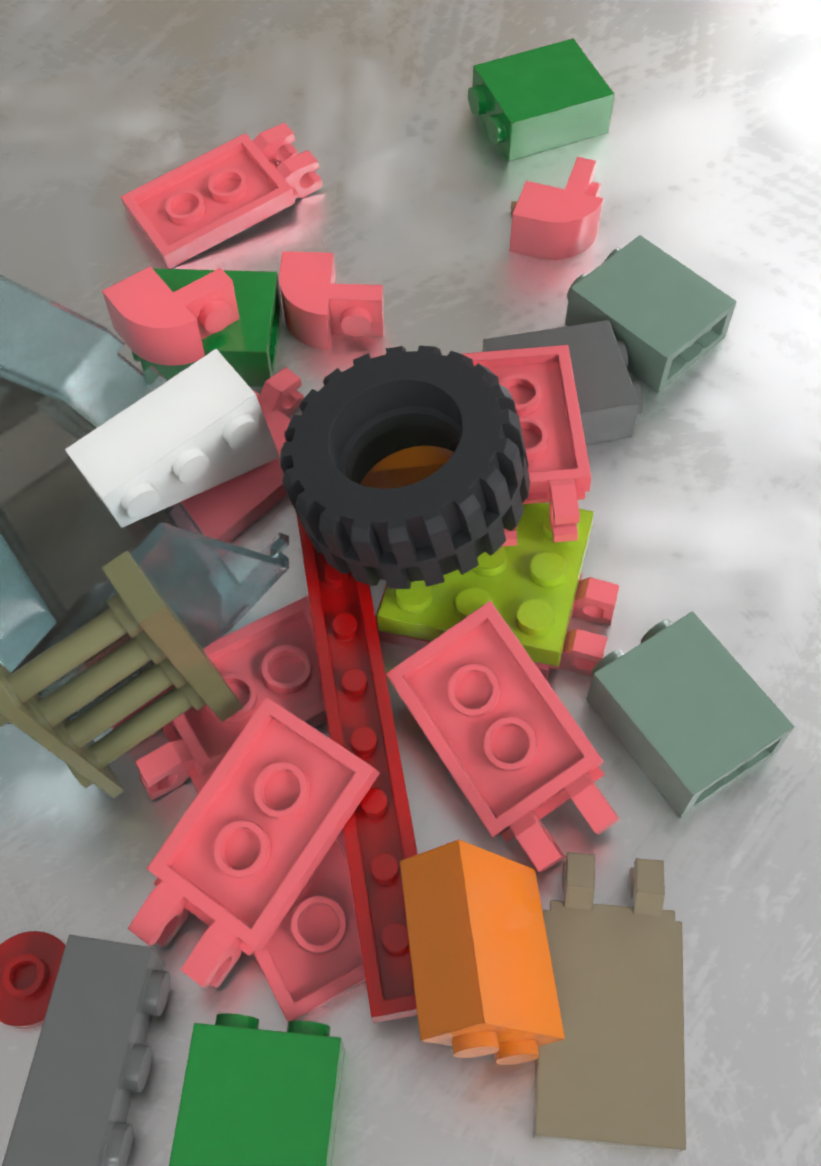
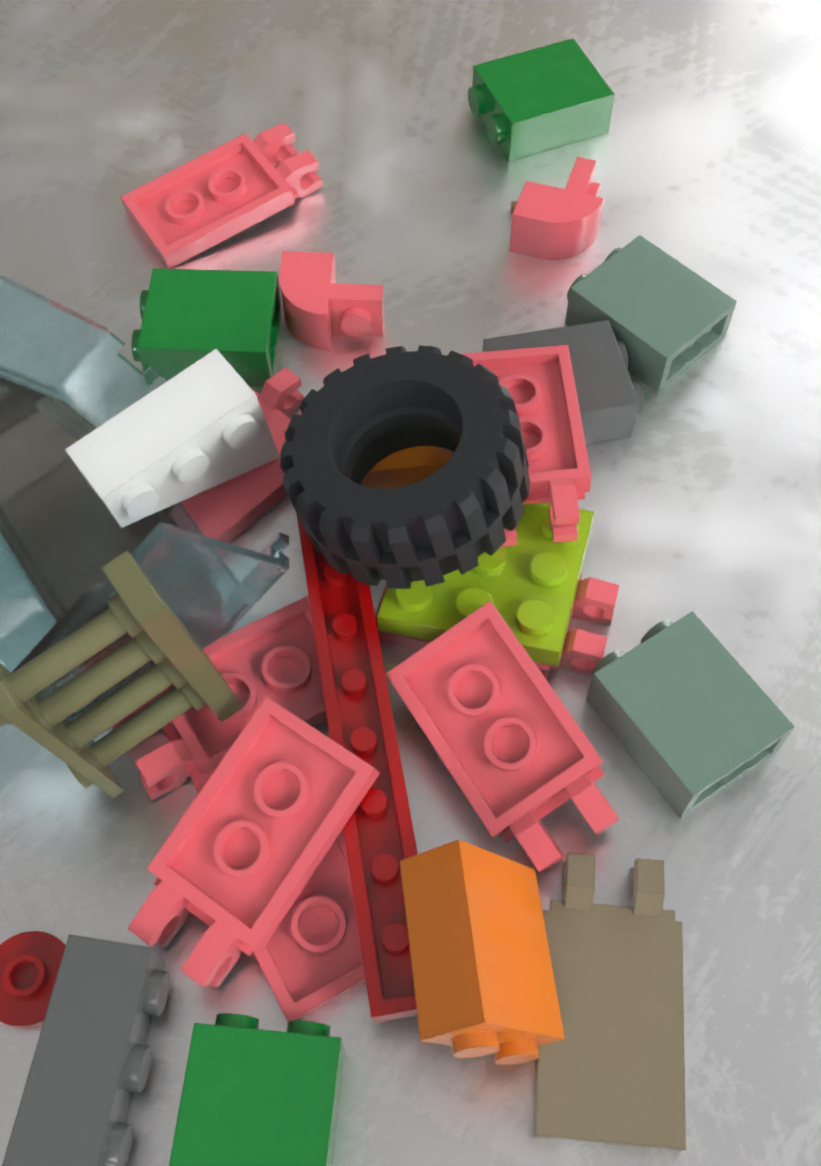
(168, 324): coral brick -> none

